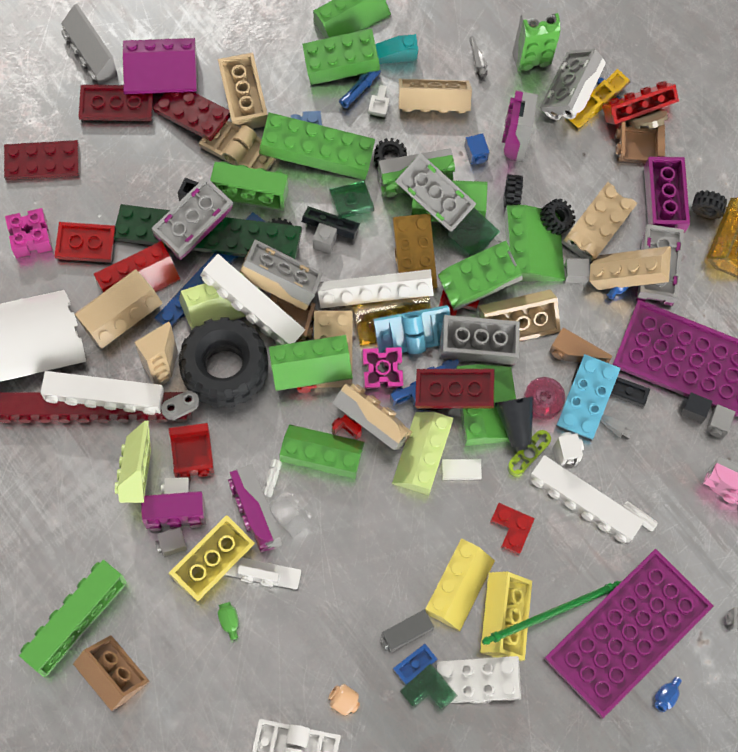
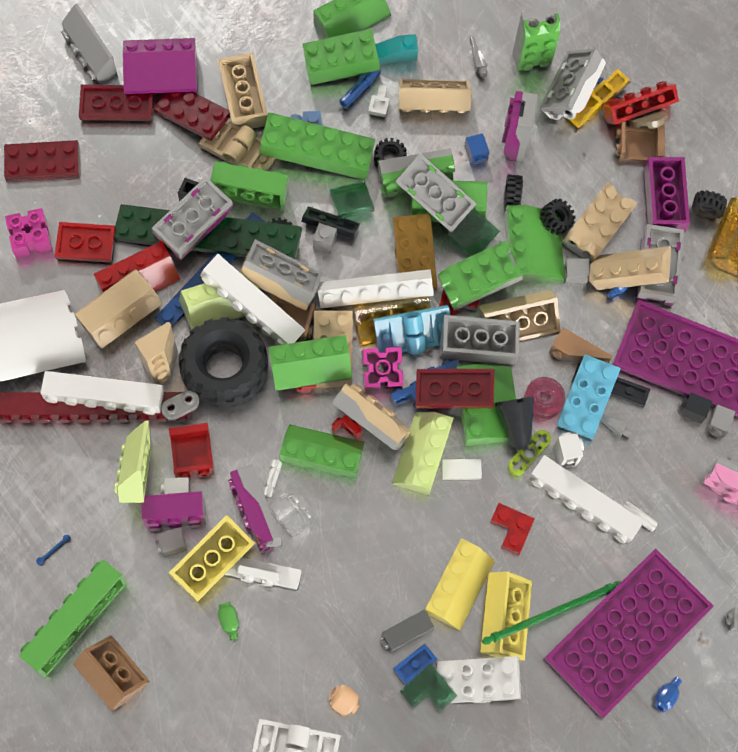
(41, 560): none -> blue hinge

